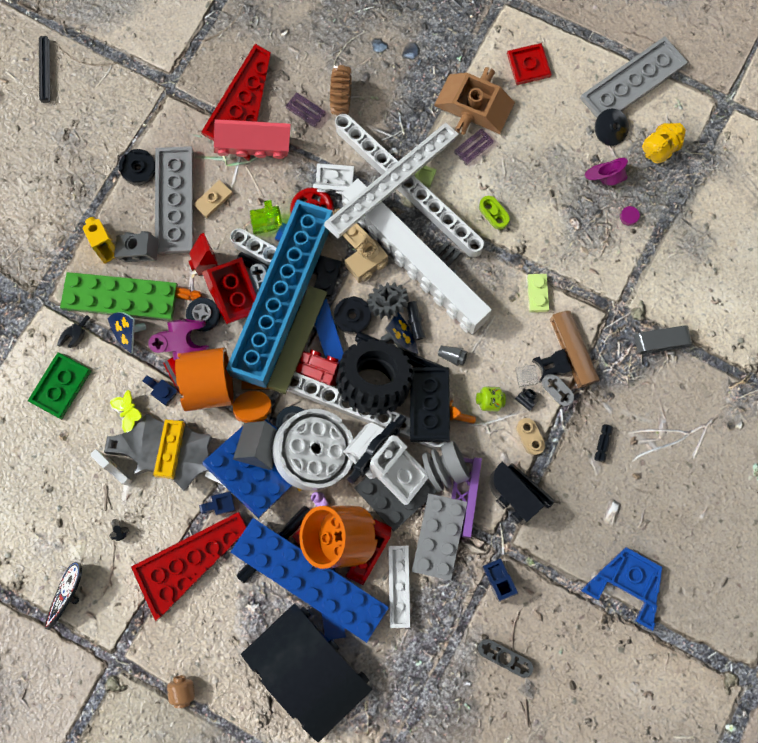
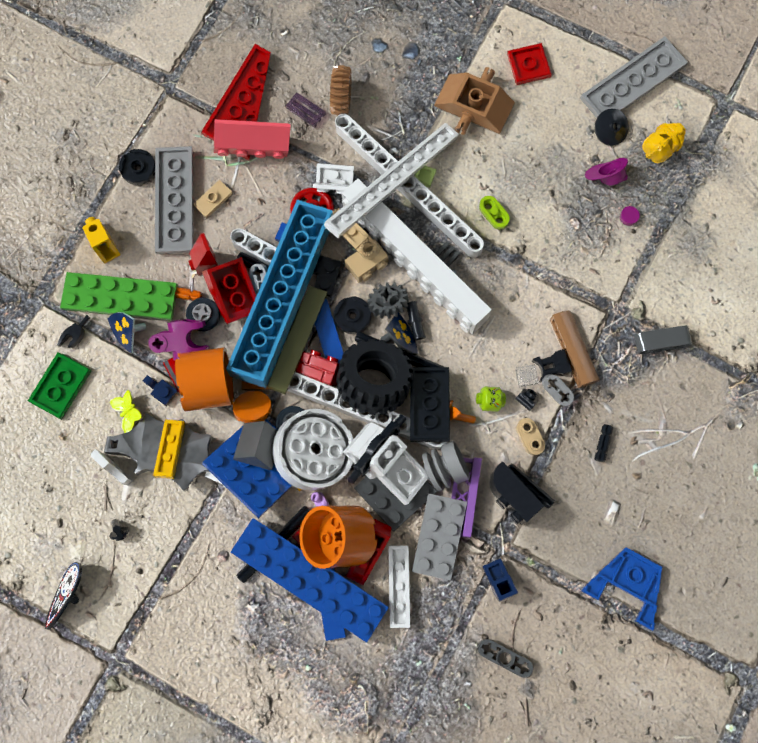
(44, 69): black axle -> none
(136, 247): dark grey brick -> none
(177, 568): red wing -> none
(180, 691): medium nougat head -> none
(220, 503): dark blue plate -> none
(265, 219): clear neon green brick -> none
(306, 672): black panel -> none
(453, 354): dark grey cone -> none
(462, 156): clear purple tile -> none
(538, 293): yellowish green plate -> none

